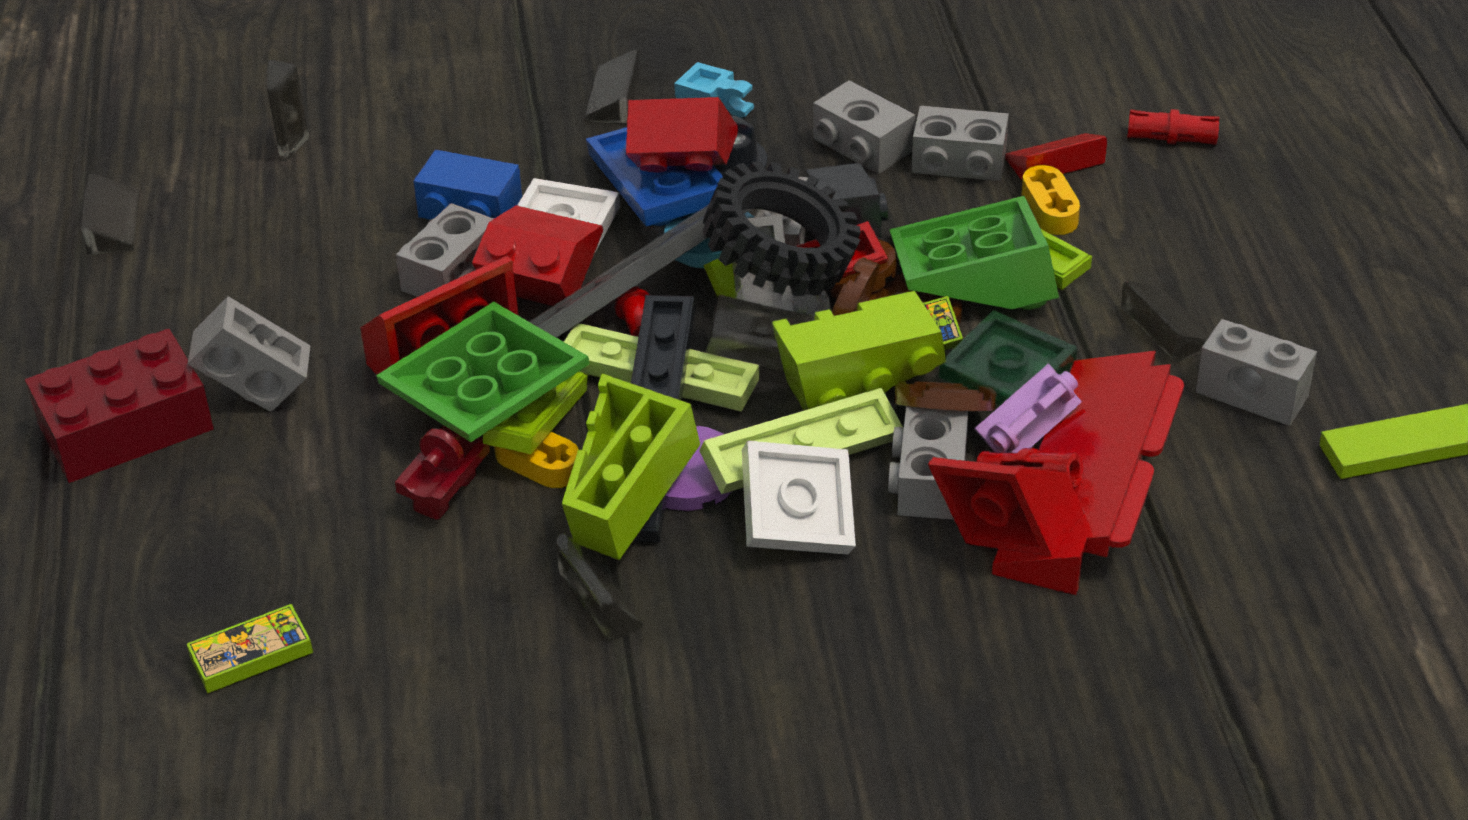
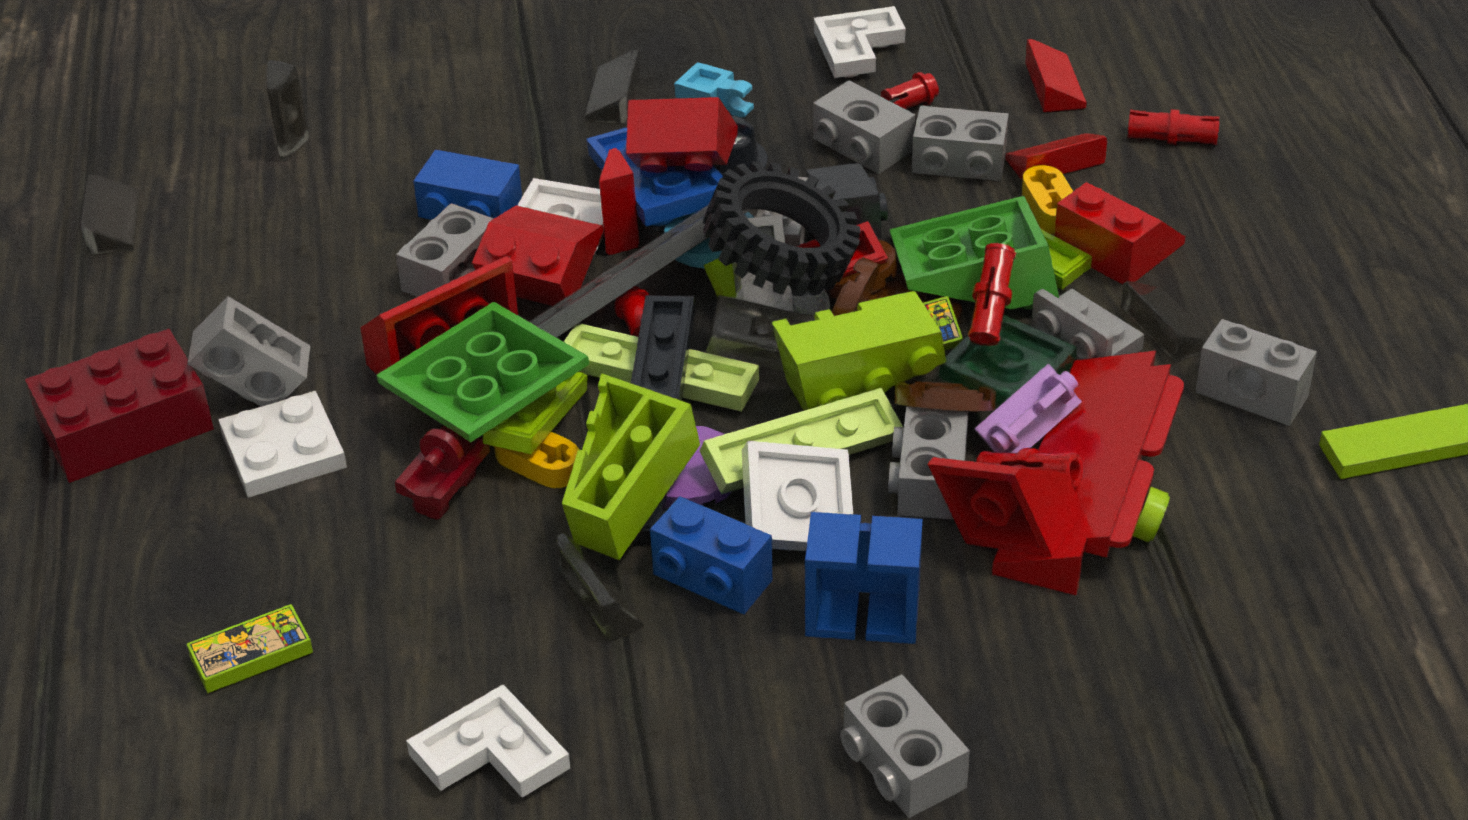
(282, 443): none -> white plate
(491, 731): none -> white plate
(618, 204): none -> red slope
(711, 554): none -> blue brick
(850, 37): none -> white plate
(857, 558): none -> blue piece
(905, 746): none -> light grey brick
(918, 90): none -> red pin
(992, 294): none -> red pin
(1053, 78): none -> red slope
(1084, 325): none -> light grey bracket
(1116, 234): none -> red slope
(1151, 514): none -> lime tile

